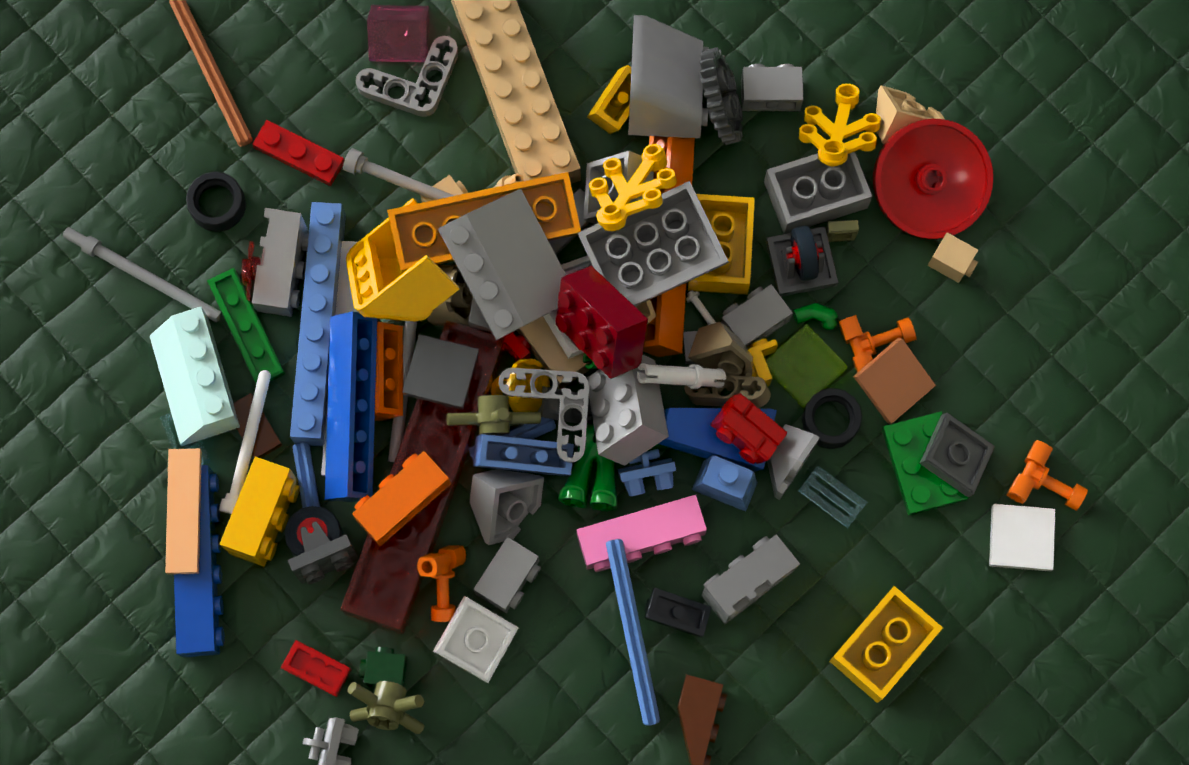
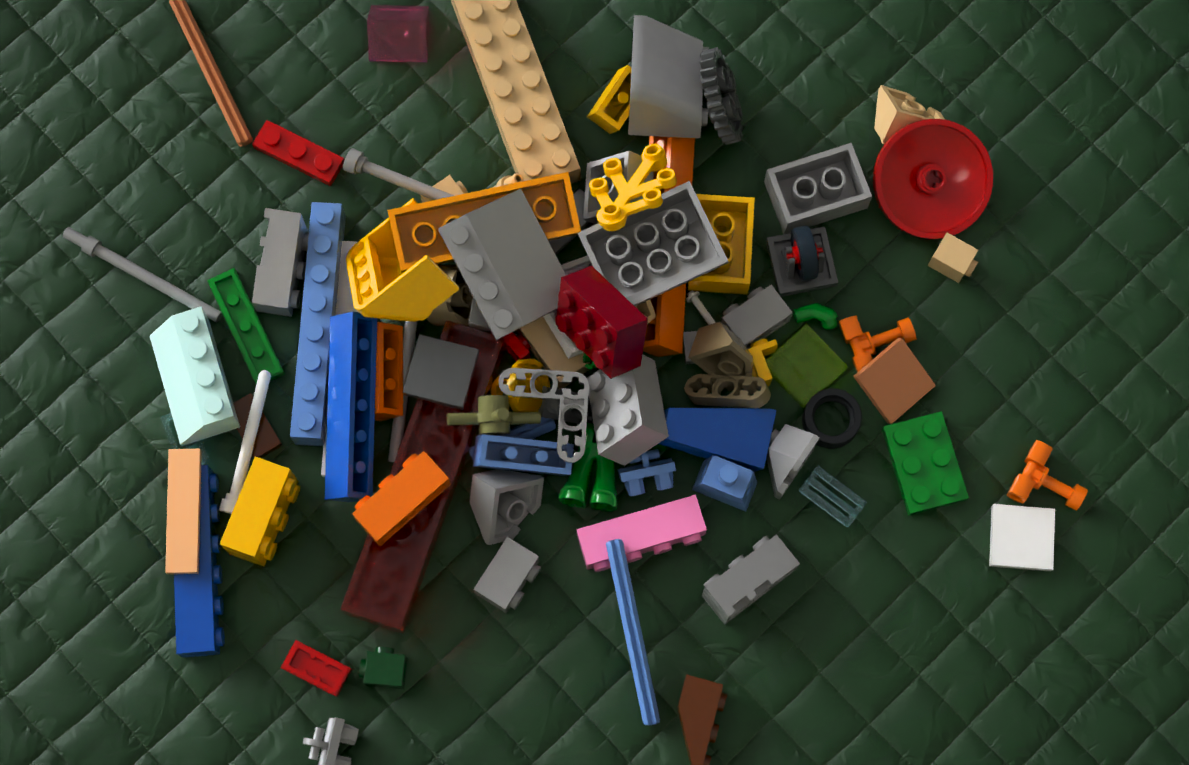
(206, 182): black tyre -> none
(249, 269): clear red plate -> none
(305, 475): medium blue axle -> none
(317, 544): dark grey plate -> none
(386, 706): olive bar -> none
(413, 91): light grey beam -> none
(440, 567): orange bar -> none
(475, 639): white tile -> none
(677, 612): black plate -> none
(692, 376): white pin -> none
(748, 429): red brick -> none
(771, 88): light grey brick -> none
(834, 151): yellow plant -> none
(842, 230): olive tile -> none
(886, 644): yellow brick -> none
(957, 454): dark grey tile -> none

